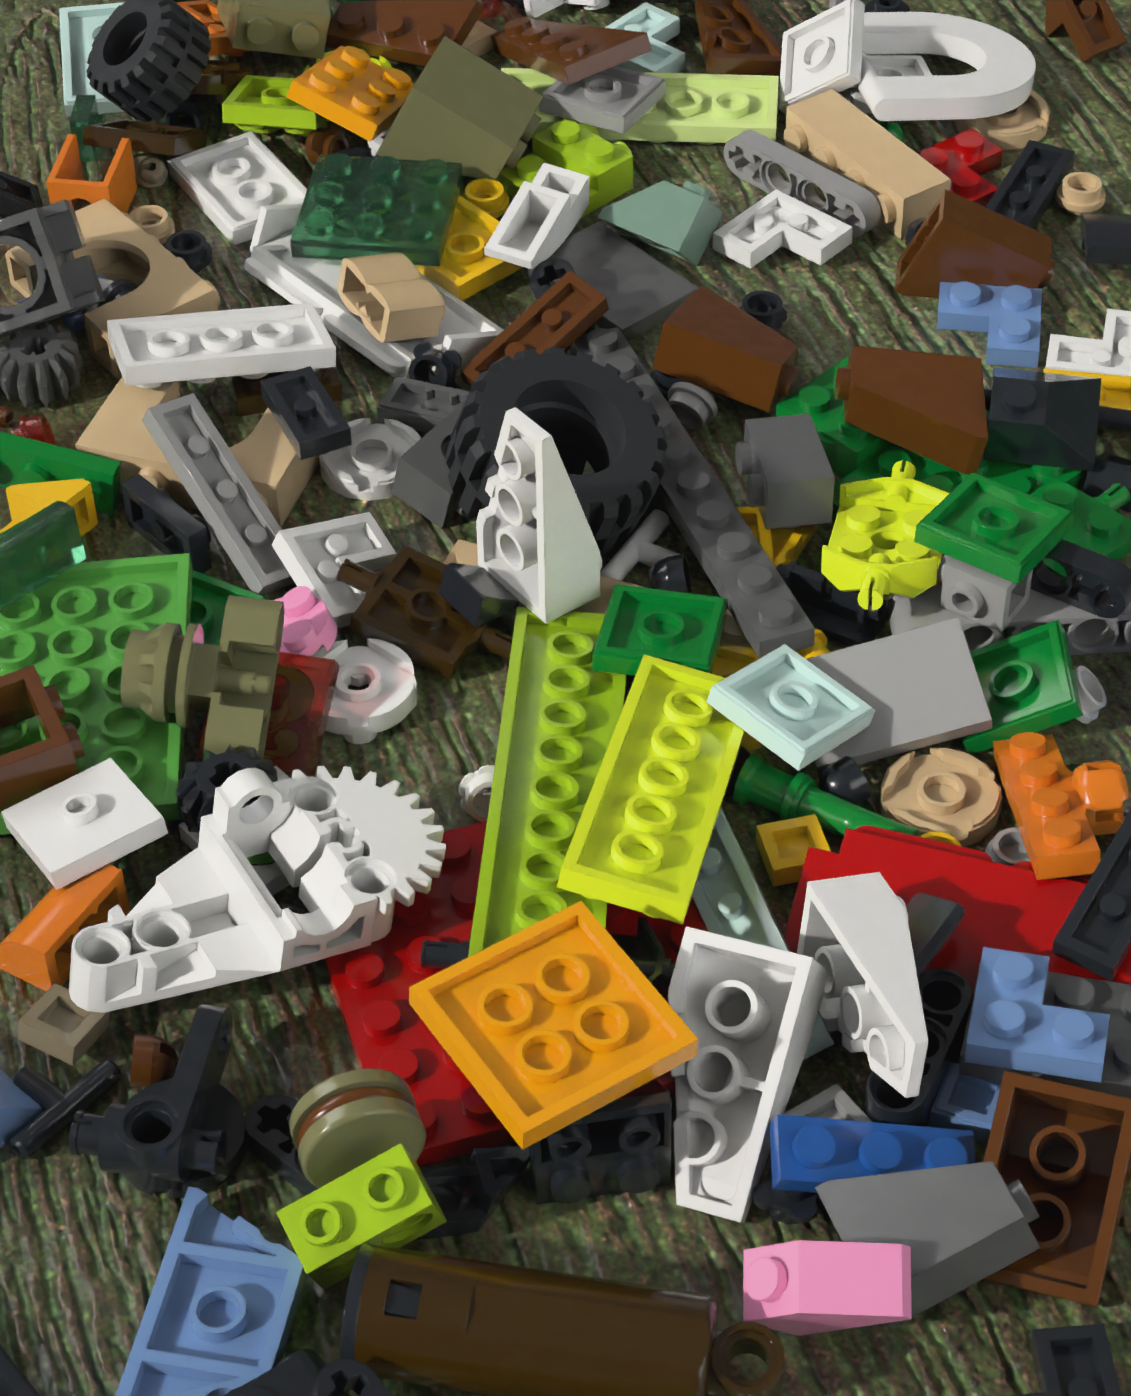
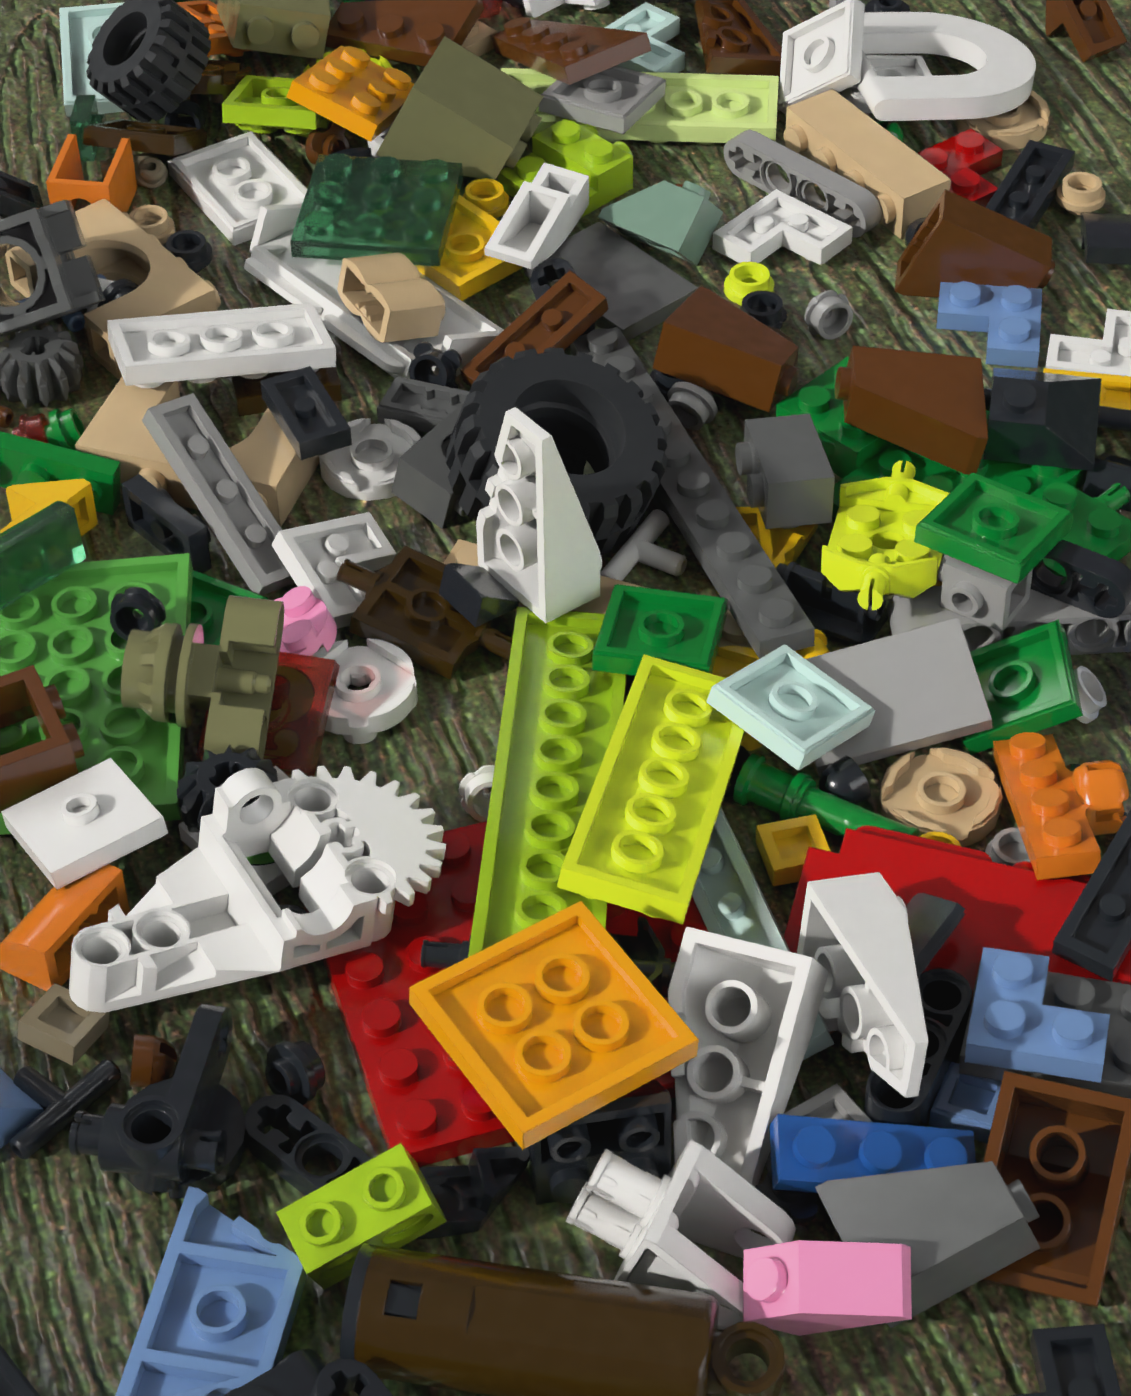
(64, 428): none -> green plate
(125, 617): none -> black plate
(294, 1070): none -> black plate
(353, 1121): olive head -> none
(659, 1218): none -> white piece
(671, 574): black hinge -> none
(747, 278): none -> neon yellow plate
(828, 315): none -> light grey plate

